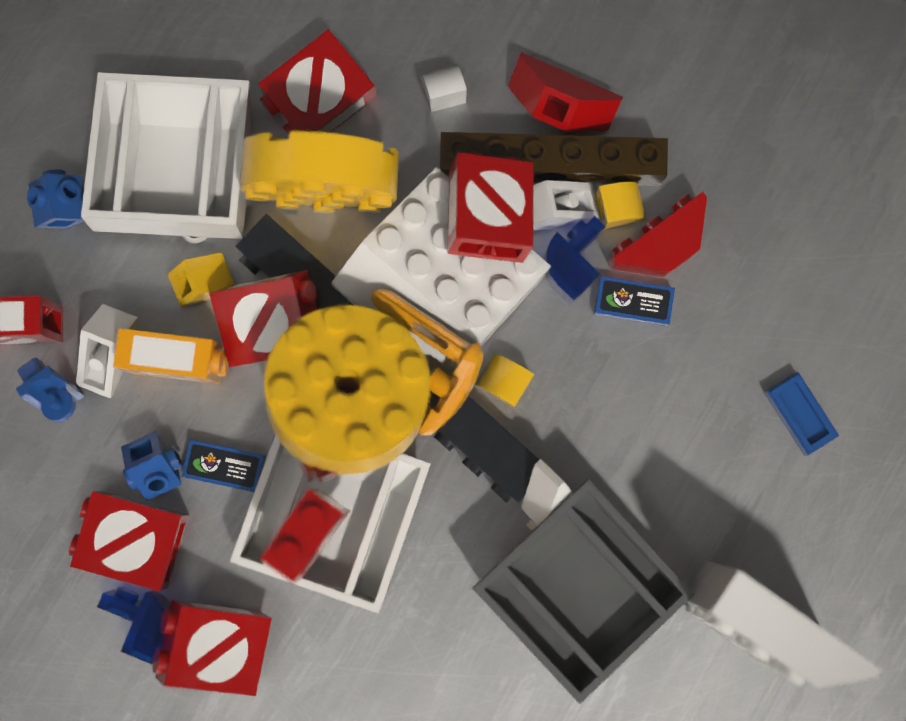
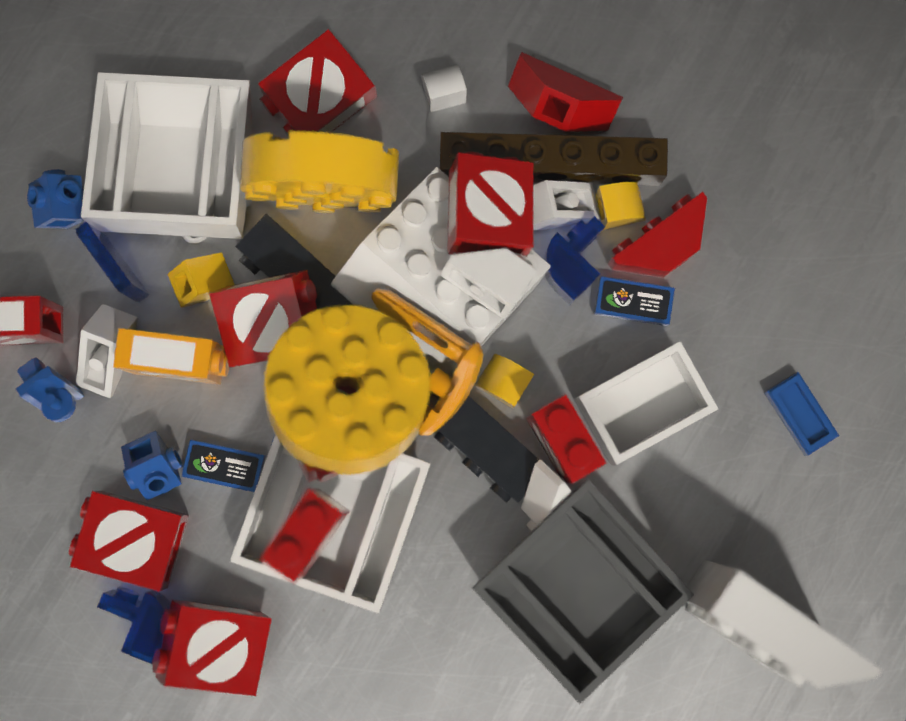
(111, 262): none -> clear blue tile
(491, 277): none -> white slope
(566, 440): none -> red brick
(646, 404): none -> white piece

